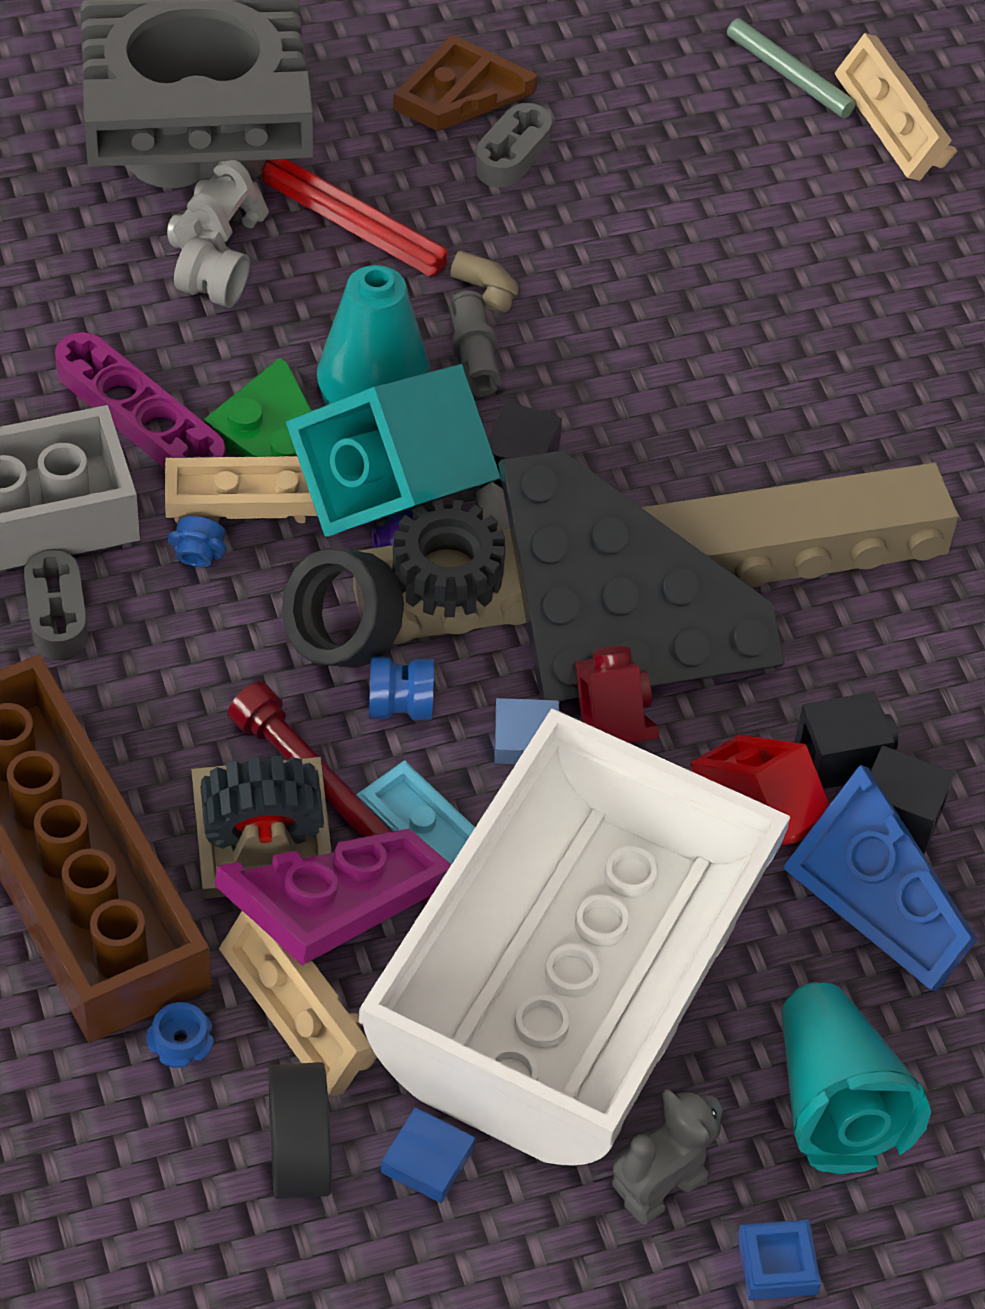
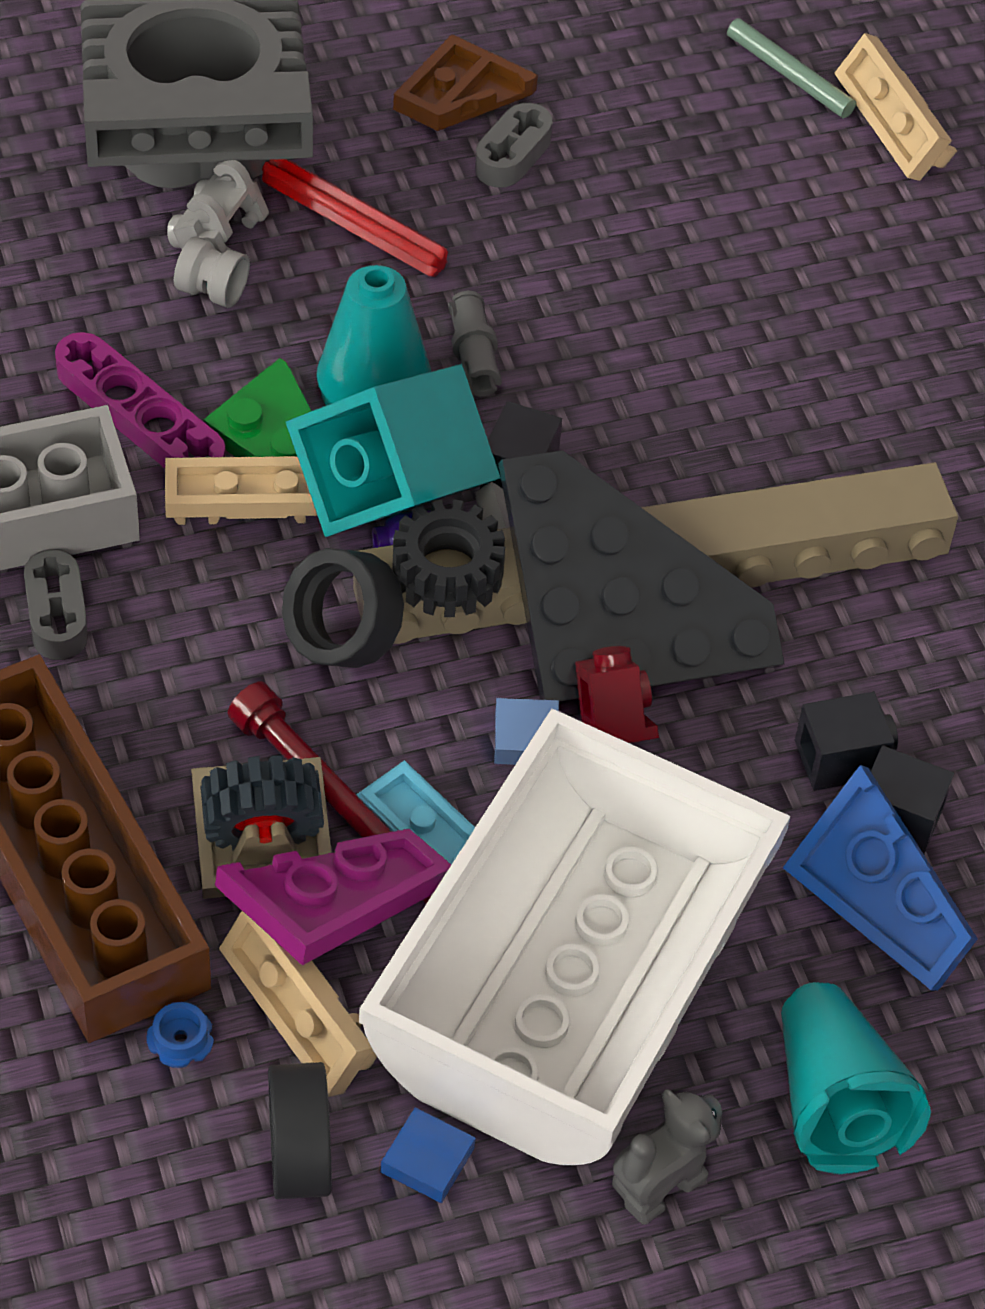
(198, 541): blue plate -> none
(401, 688): blue wheel -> none
(489, 275): dark tan arm -> none
(772, 774): red slope -> none
(778, 1259): blue tile -> none

